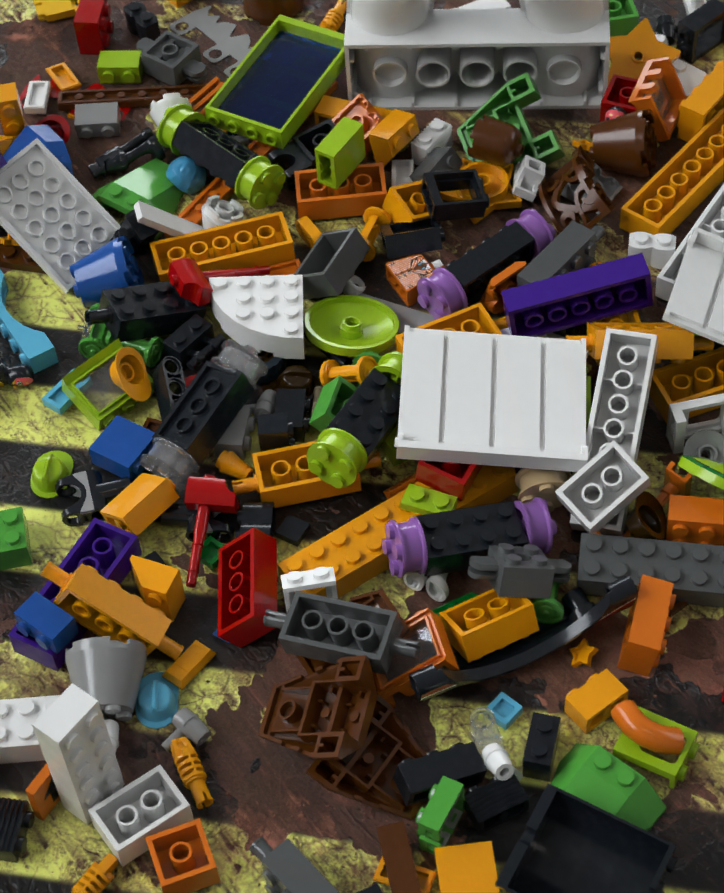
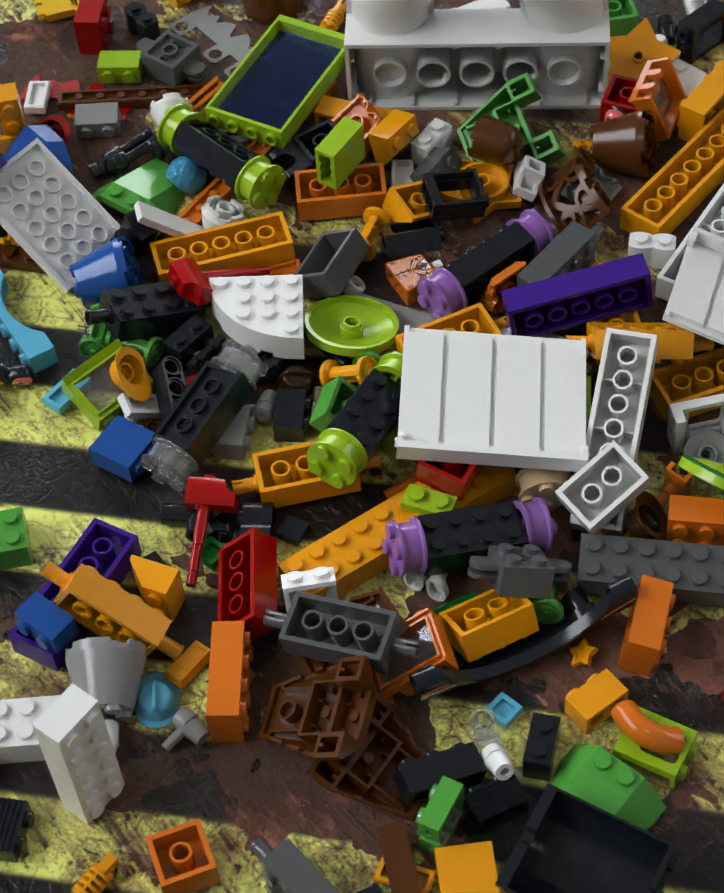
(42, 793): orange tile -> none
(48, 471): lime piece -> none
(63, 77): light orange tile -> none
(92, 495): black connector -> none
(137, 410): none -> white tile
(139, 811): white brick -> none
(140, 503): light orange brick -> none
(191, 771): light orange hinge -> none
(229, 682): none -> orange brick
(233, 465): light orange cone -> none
(275, 431): black brick -> none
(307, 230): light orange beam -> none

